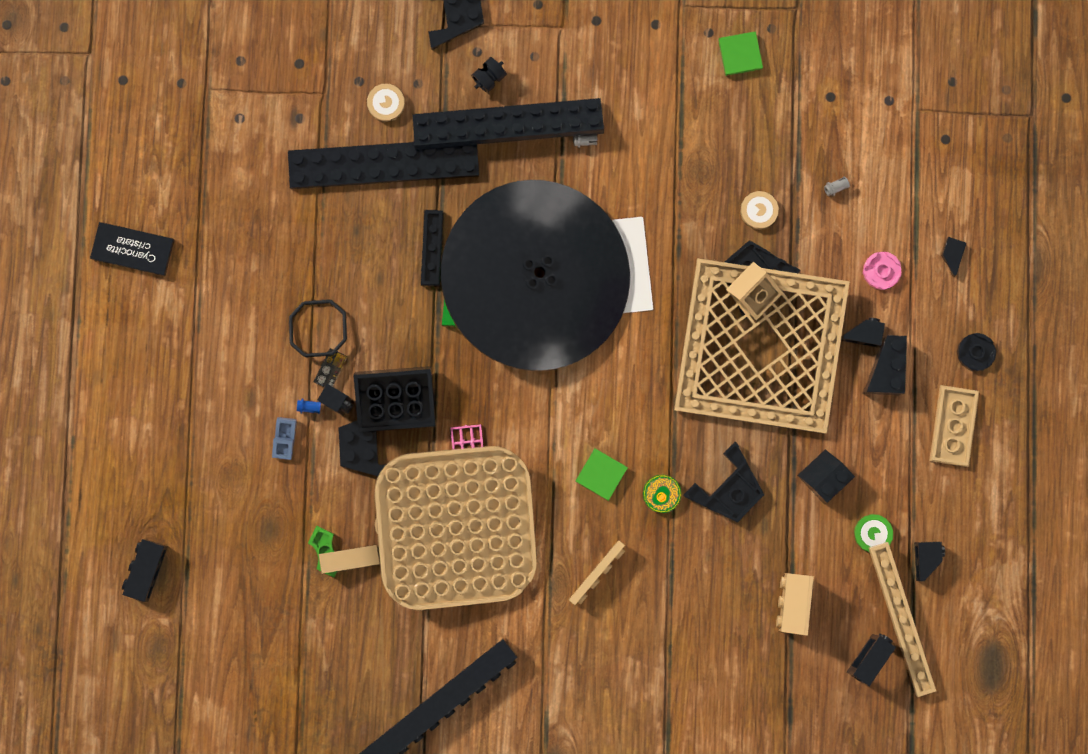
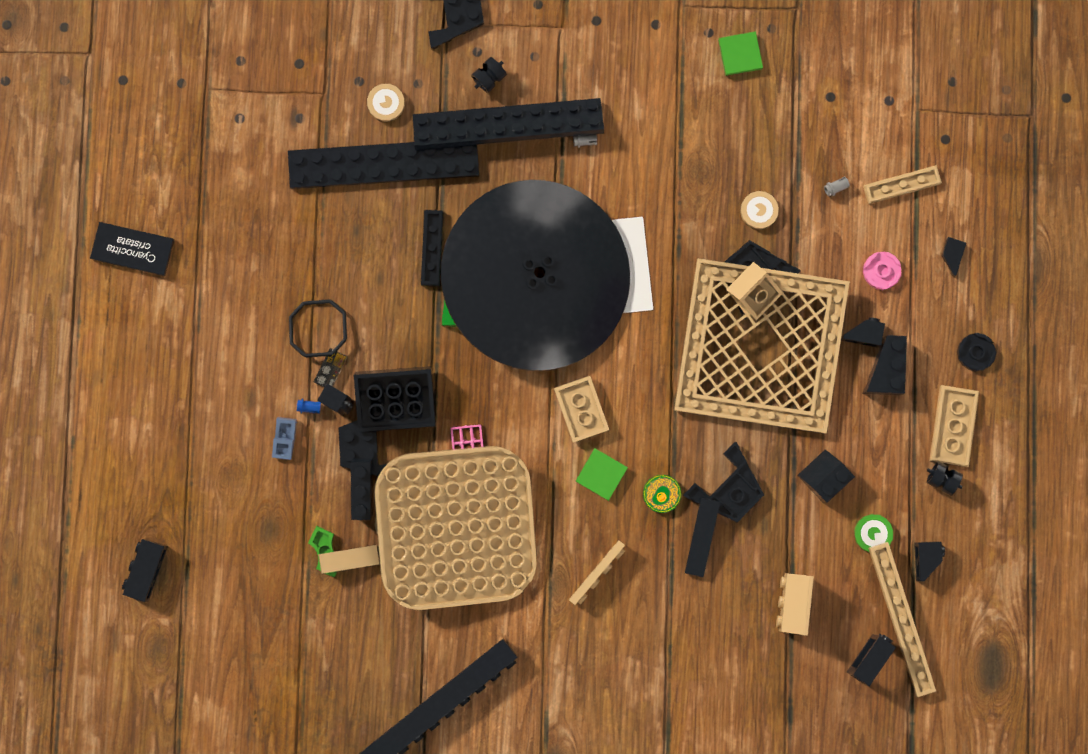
(361, 489): none -> black brick
(581, 409): none -> tan plate
(702, 537): none -> black tile
(902, 184): none -> tan tile
(946, 479): none -> black wheel

